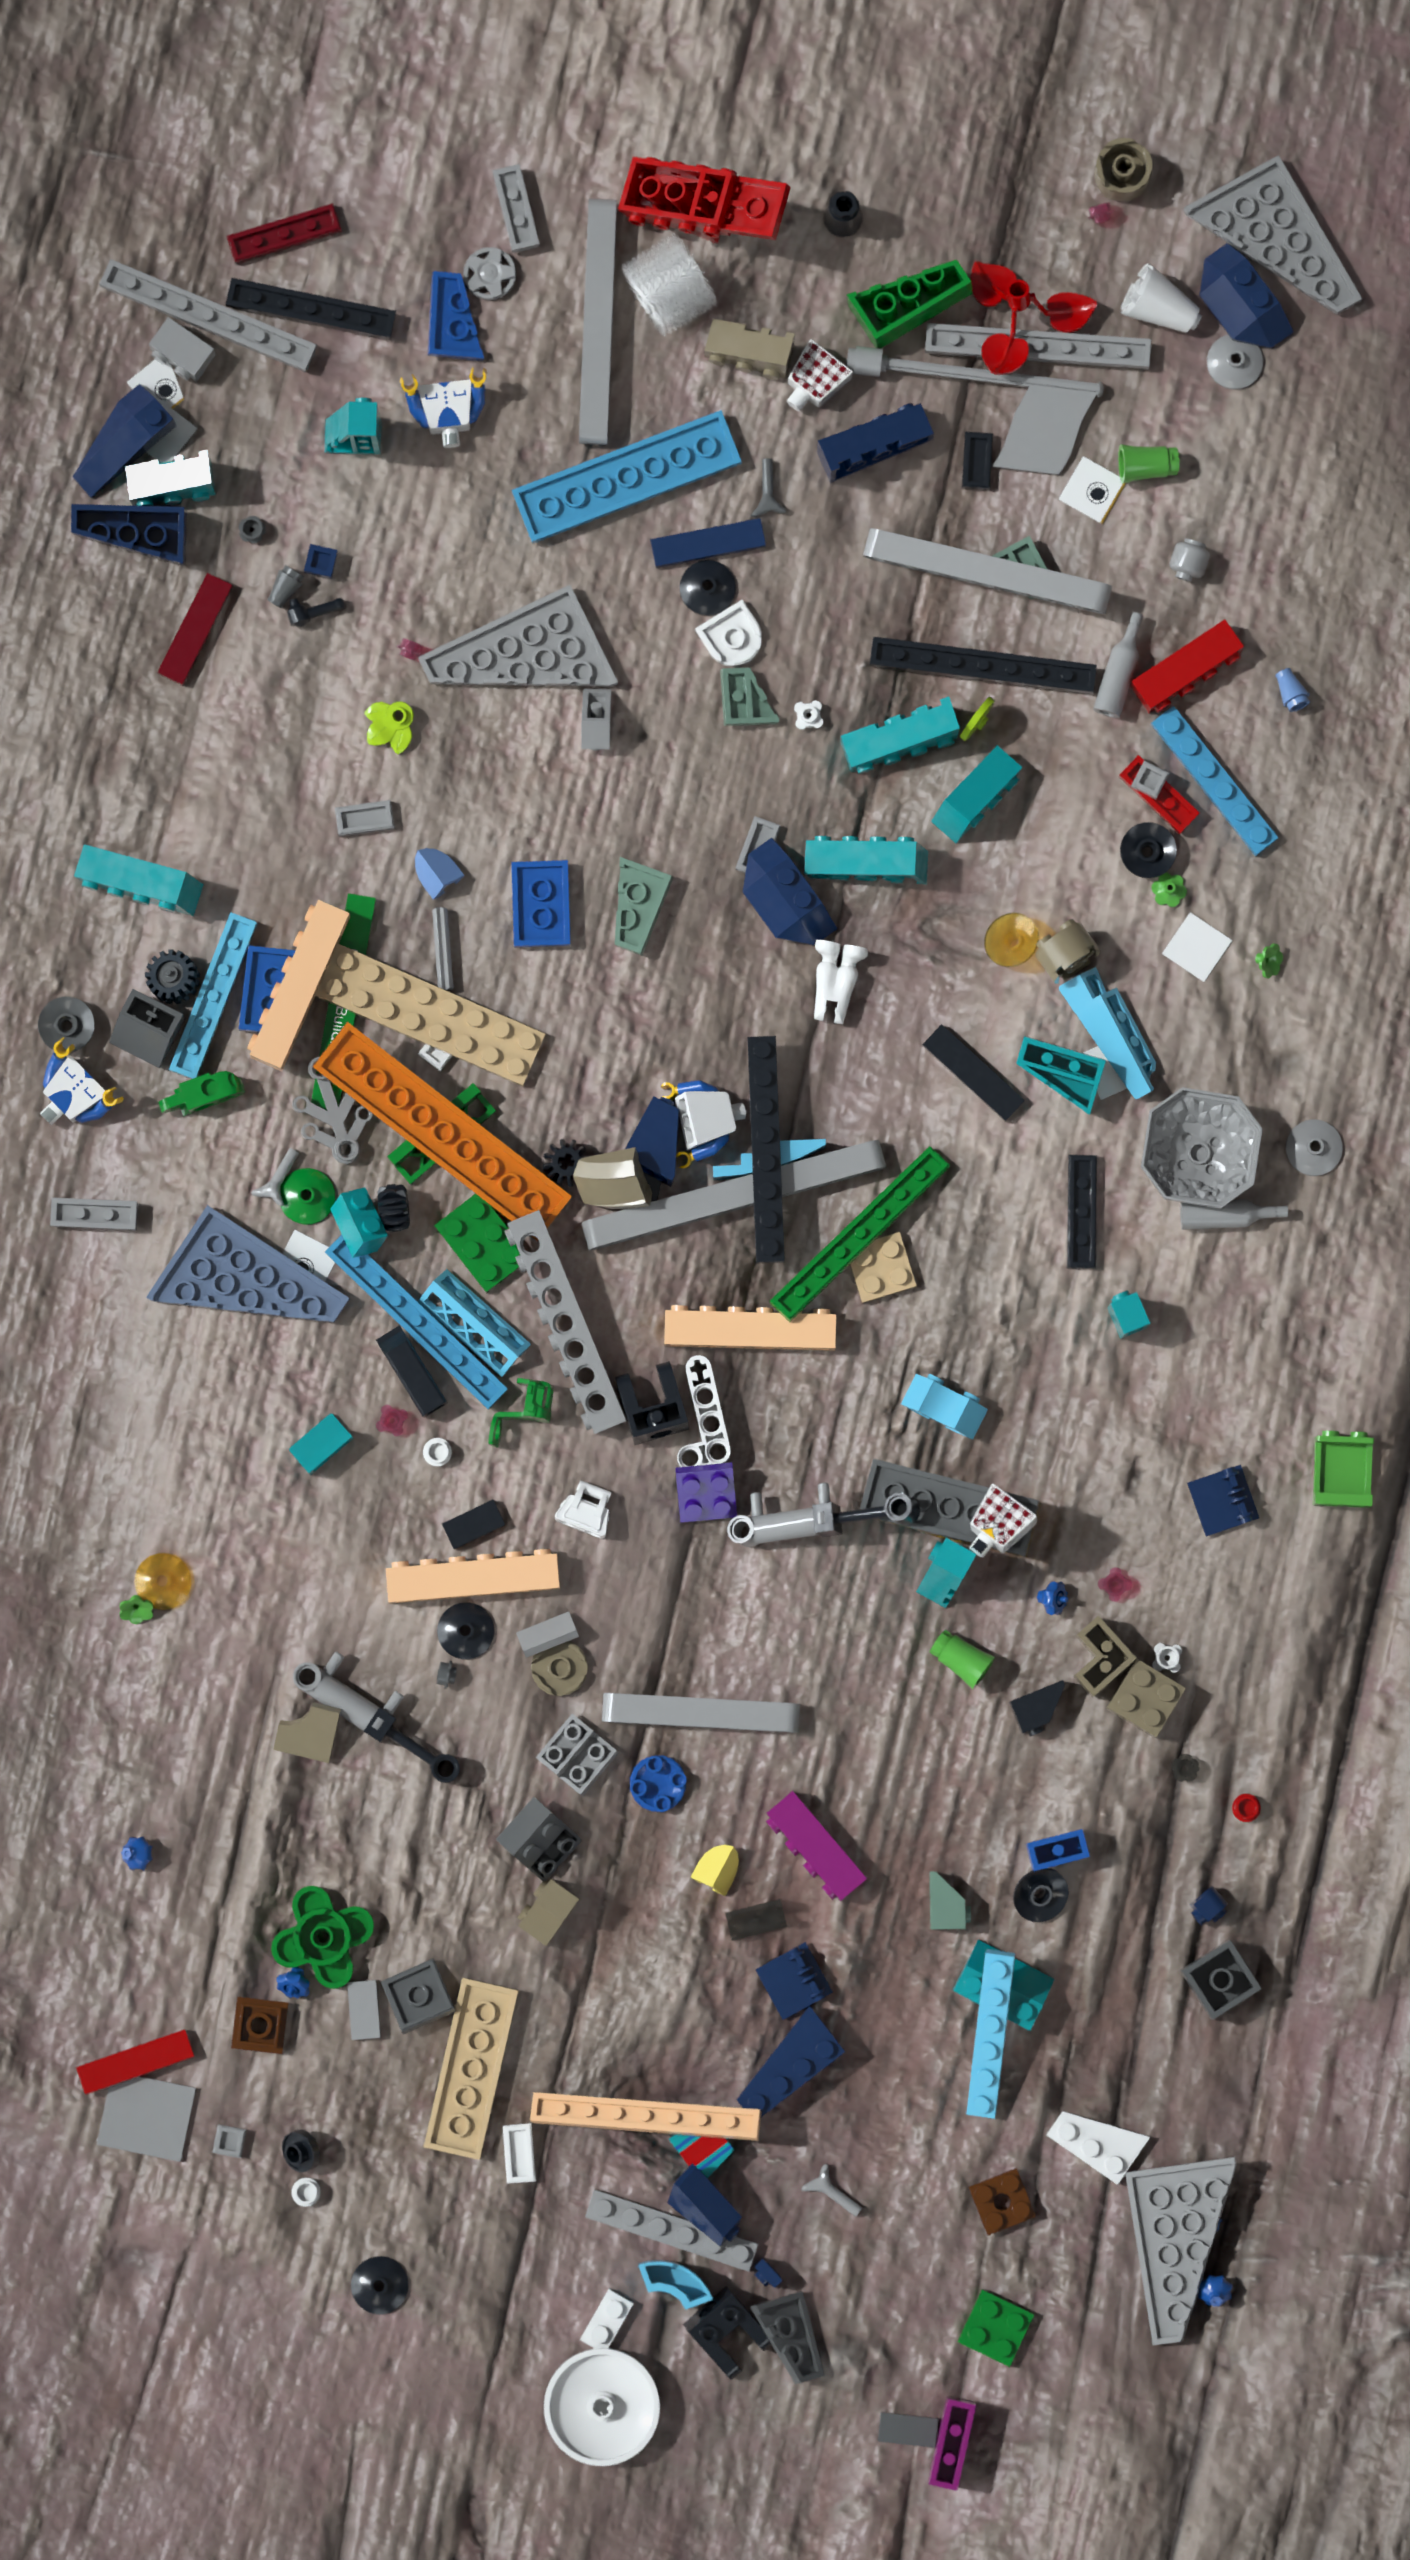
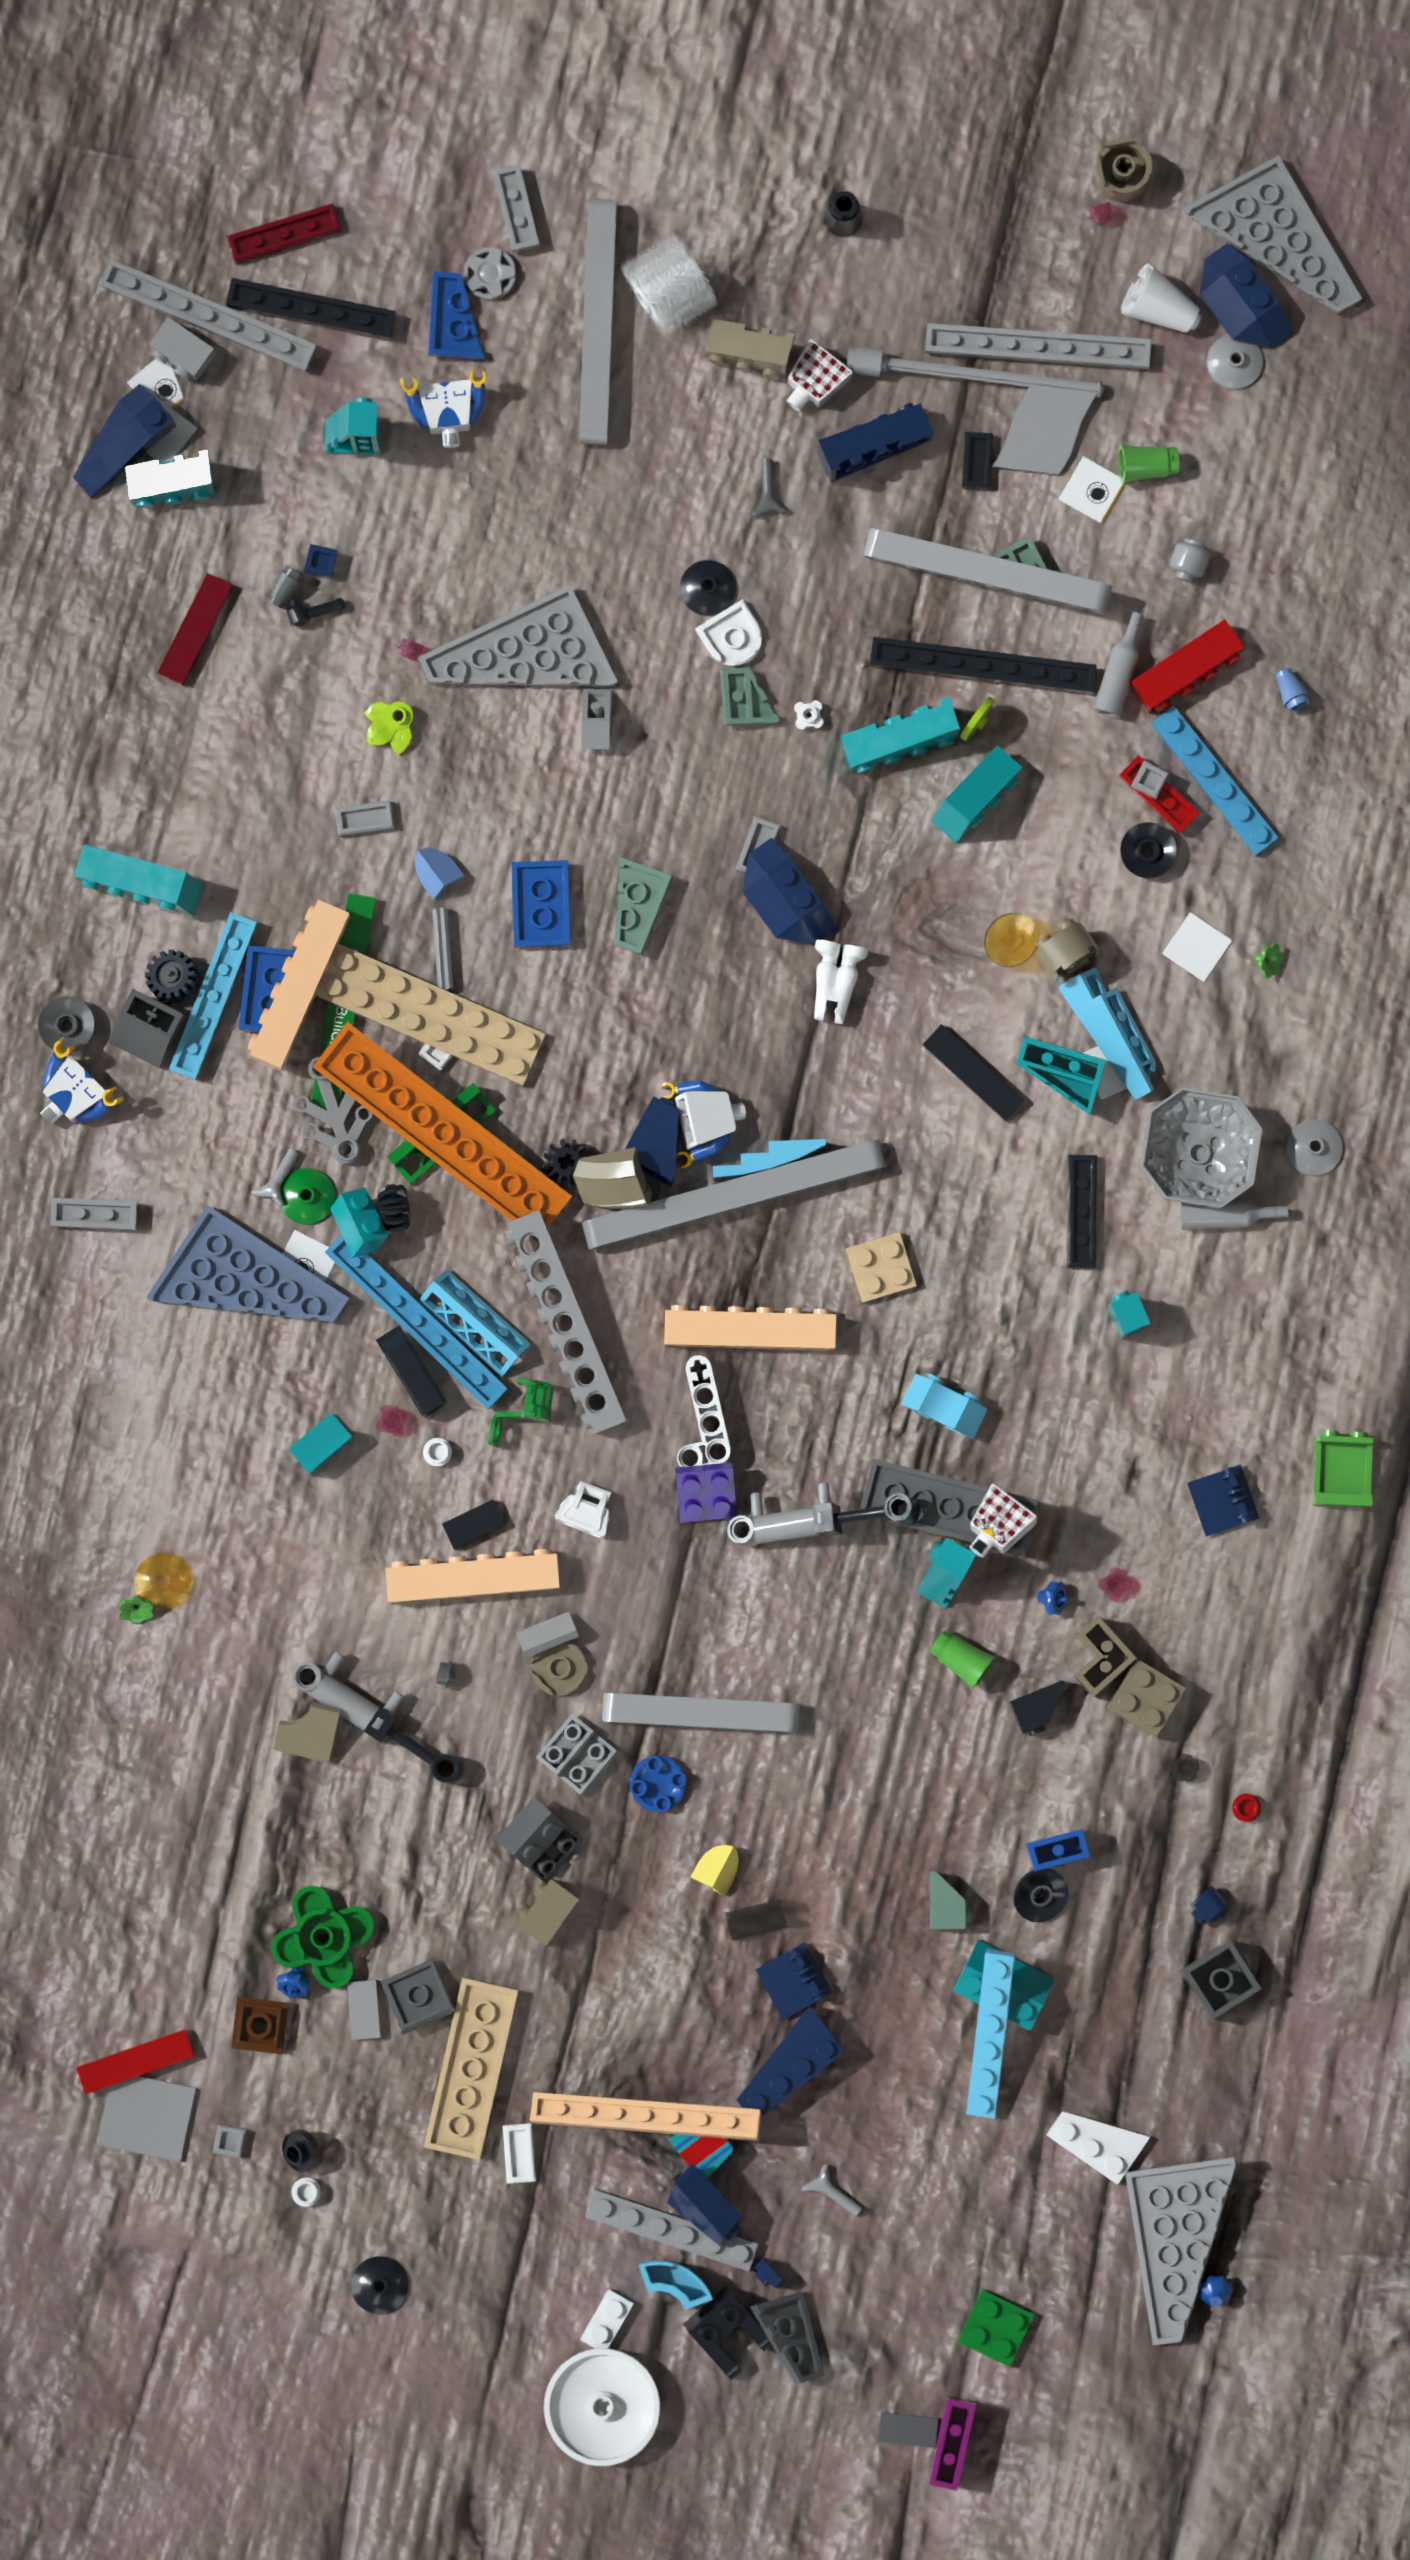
(137, 1853): blue piece -> none
(141, 529): dark blue wedge -> none
(203, 1093): green piece -> none
(246, 524): dark grey plate -> none
(465, 1646): black dish -> none
(480, 1241): green plate -> none
(626, 476): dark azure plate -> none
(656, 1420): black brick -> none
(702, 200): red wedge -> none
(708, 543): dark blue tile -> none
(765, 1149): black plate -> none
(816, 1846): magenta brick -> none
(859, 1234): green tile -> none
(866, 859): teal wedge -> none
(904, 304): green wedge -> none
(995, 282): red plant -> none
(1018, 2210): reddish brown piece -> none
(1160, 1662): white plate -> none
(1165, 896): bright green plant -> none

